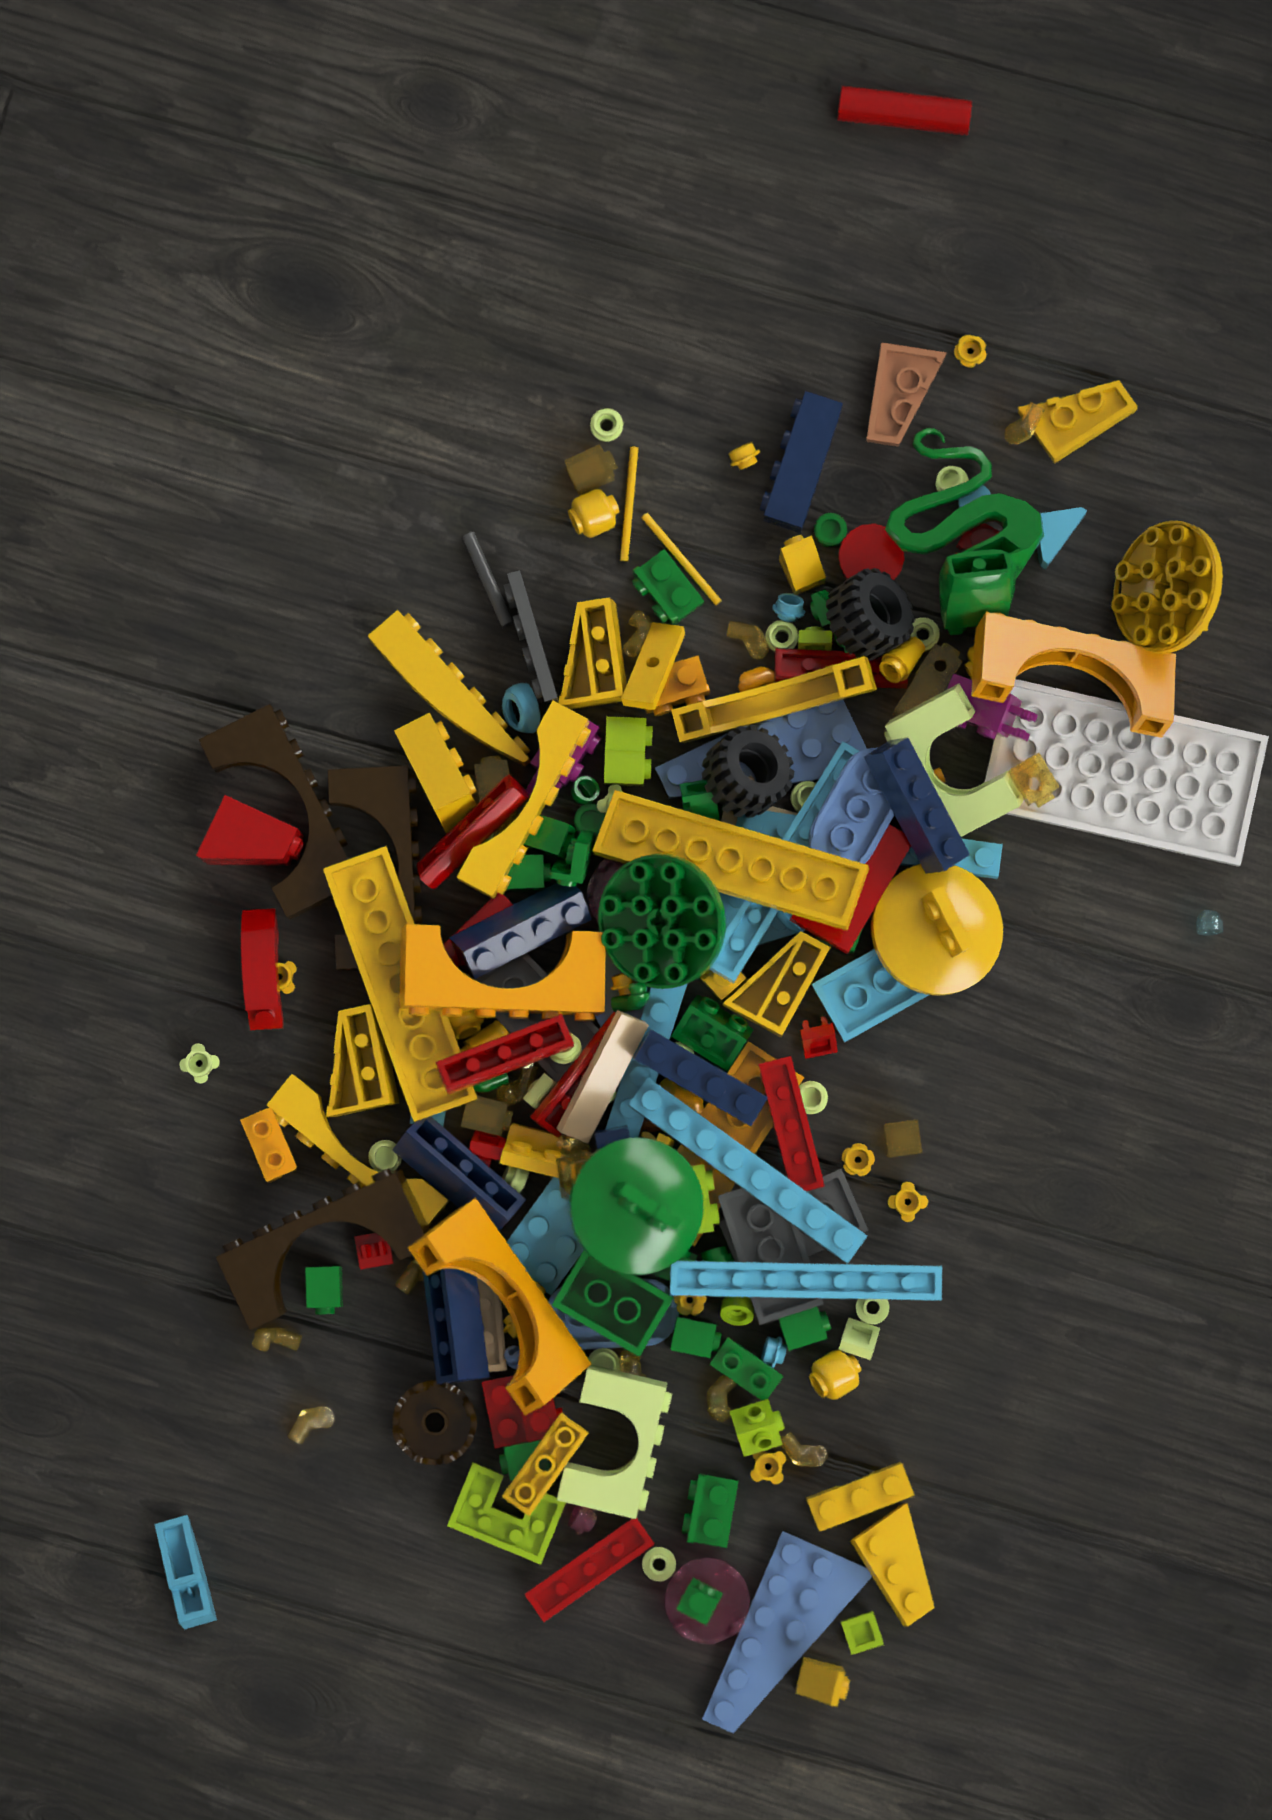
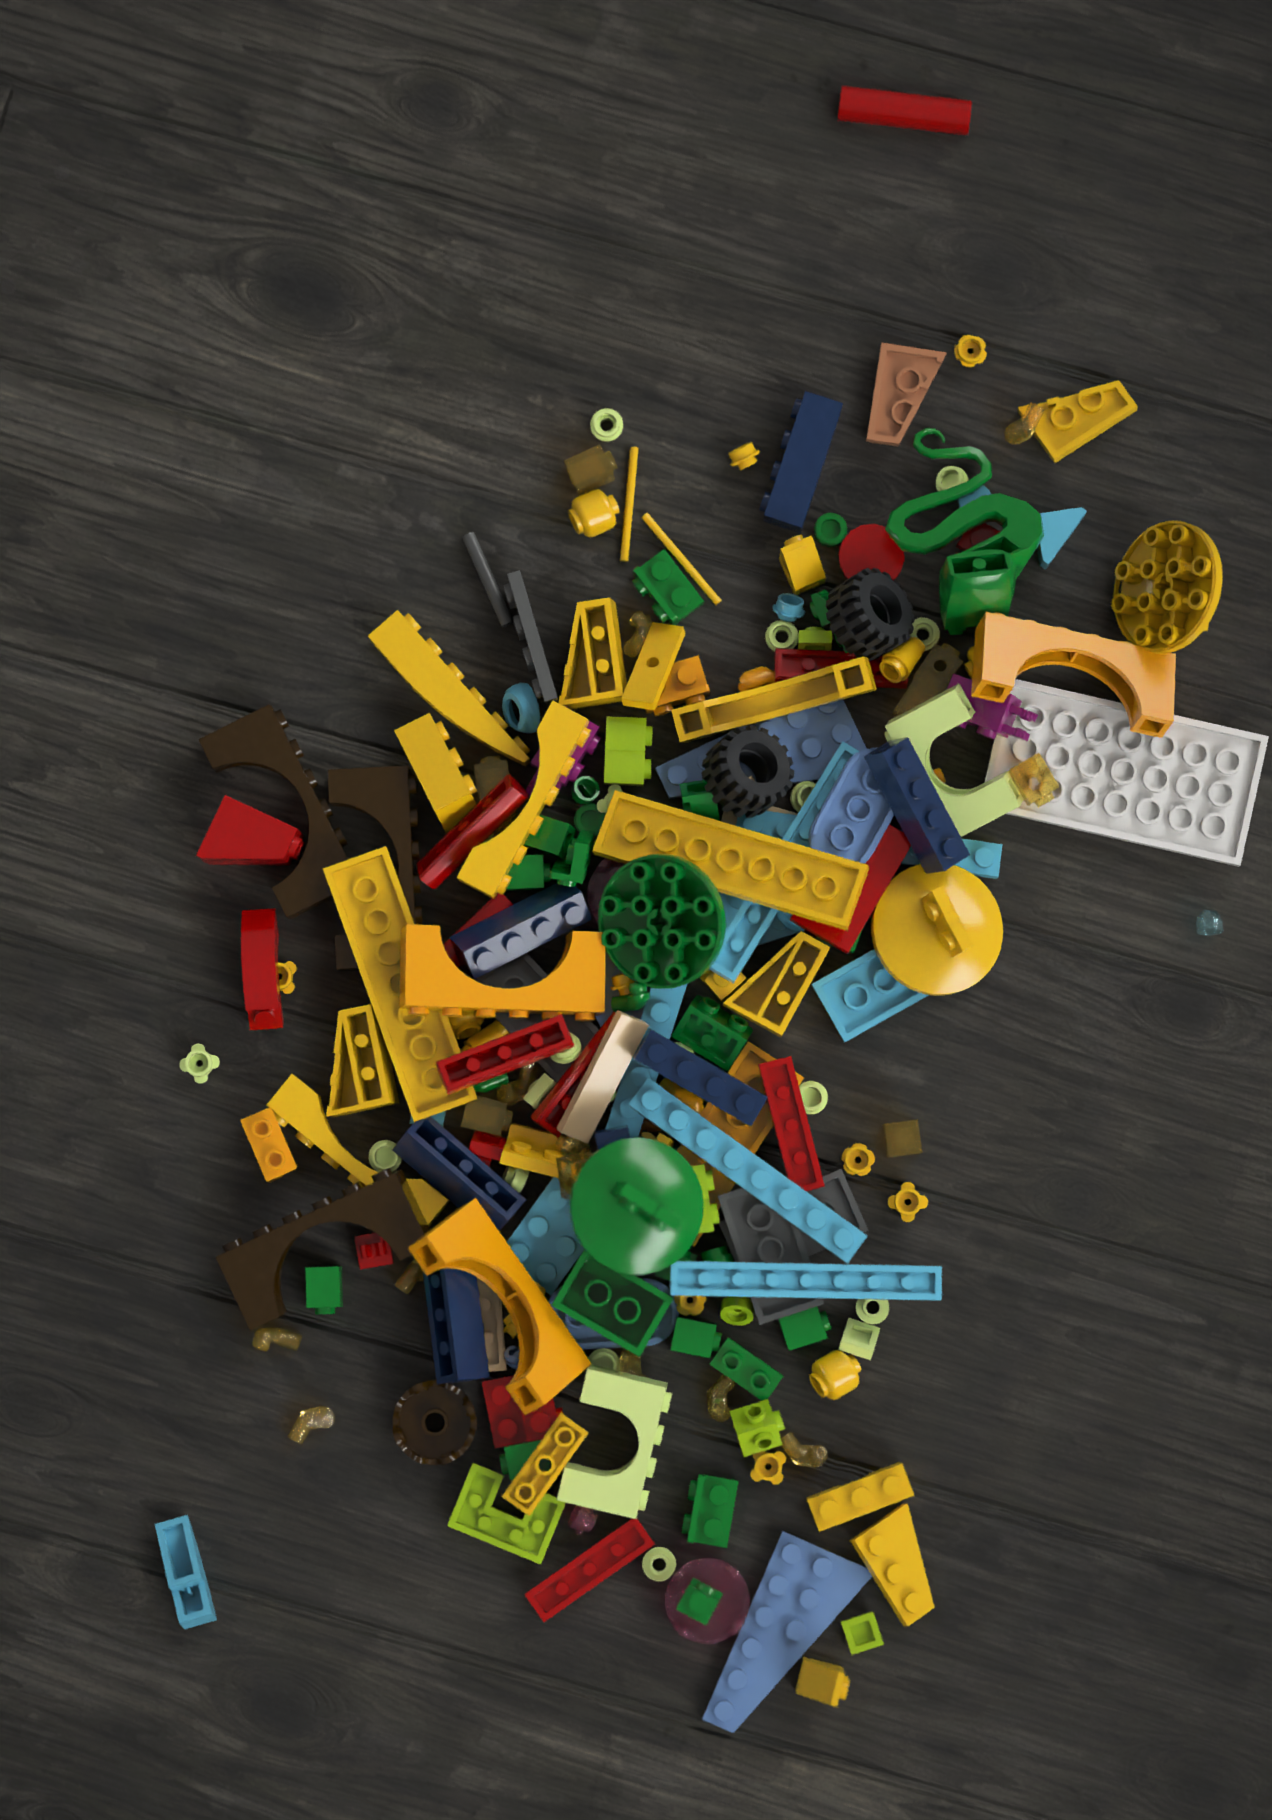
(752, 638): clear yellow arm -> none
(773, 1351): medium azure plate -> none
(818, 1039): red tile -> none

